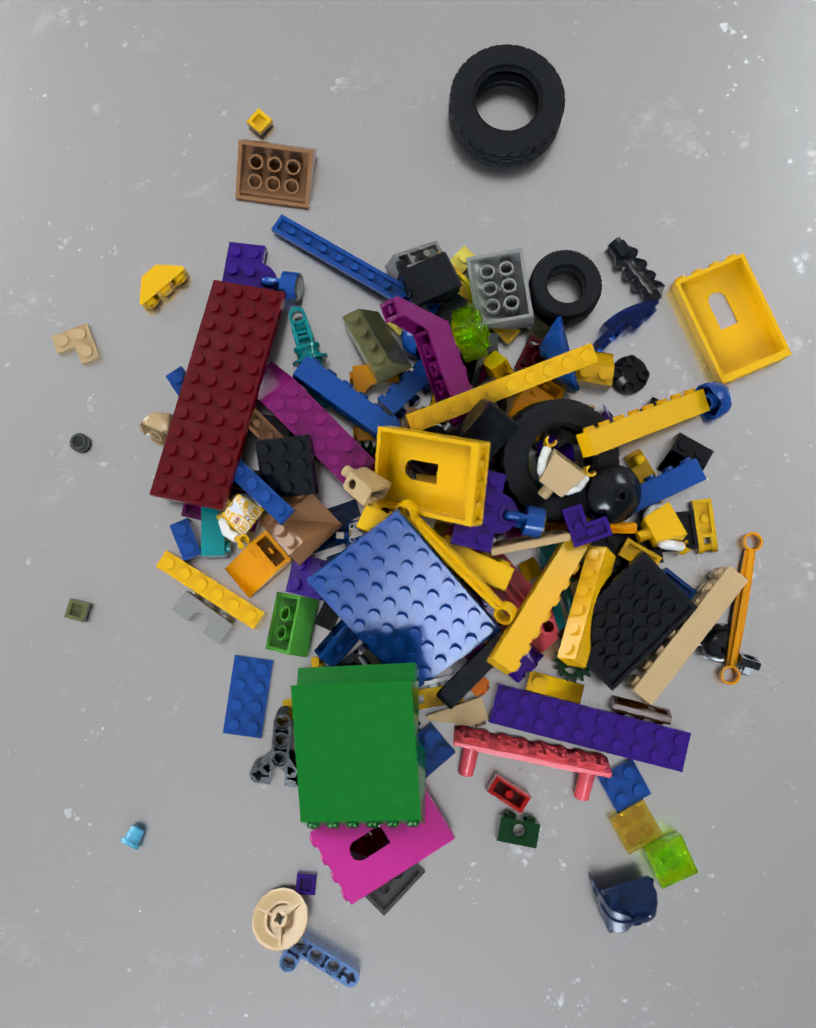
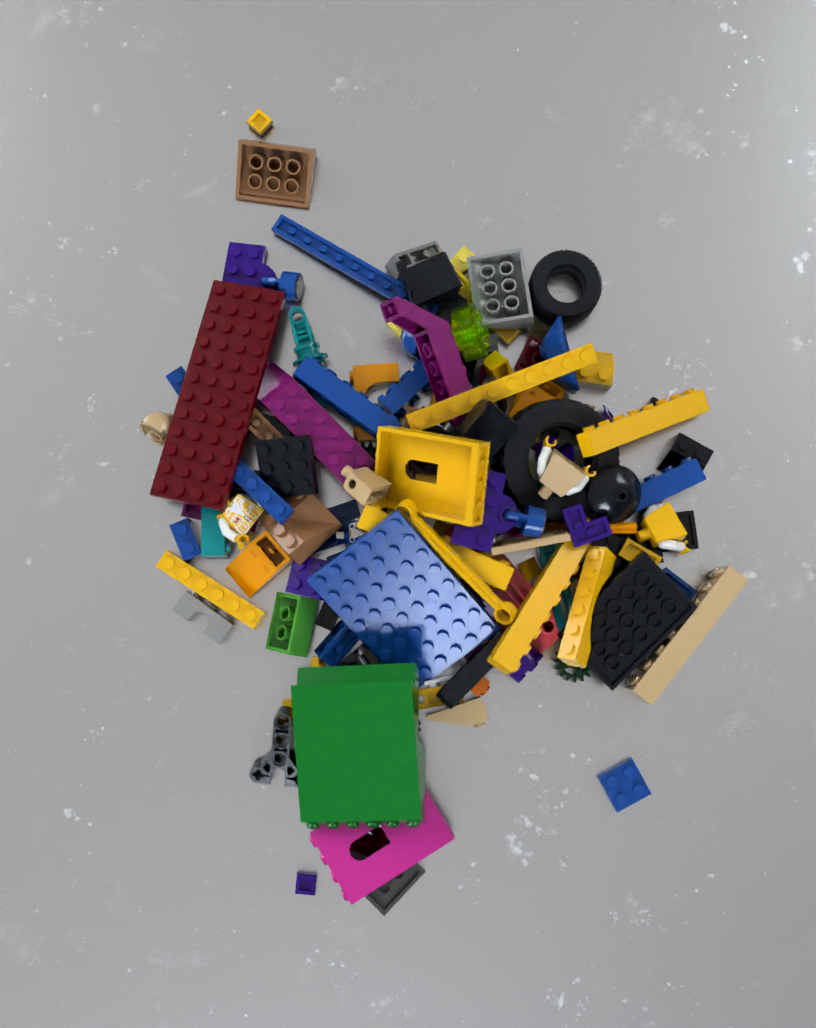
(77, 610): olive plate -> none
(79, 339): tan plate -> none
(79, 442): dark grey plate -> none
(133, 837): medium azure piece -> none
(159, 283): yellow slope -> none
(248, 696): blue plate -> none
(268, 912): tan piece -> none
(321, 962): medium blue beam -> none
(375, 344): olive slope -> none
(436, 748): blue plate -> none
(506, 65): black tyre -> none
(508, 792): red brick -> none
(527, 837): dark green brick -> none
(536, 752): coral piece -> none
(553, 686): yellow slope -> none
(589, 727): dark purple brick -> none
(621, 251): black sword -> none
(627, 319): clear blue slope -> none
(627, 903): dark blue piece -> none
(630, 374): black dish -> none
(635, 826): clear yellow plate -> none
(639, 465): yellow piece -> none
(641, 710): reddish brown plate -> none
(669, 859): clear neon green brick -> none
(705, 525): yellow plate -> none
(715, 643): black cylinder -> none
(718, 399): blue cylinder -> none
(740, 610): light orange piece -> none
(744, 346): yellow panel -> none
(748, 663): black tile -> none

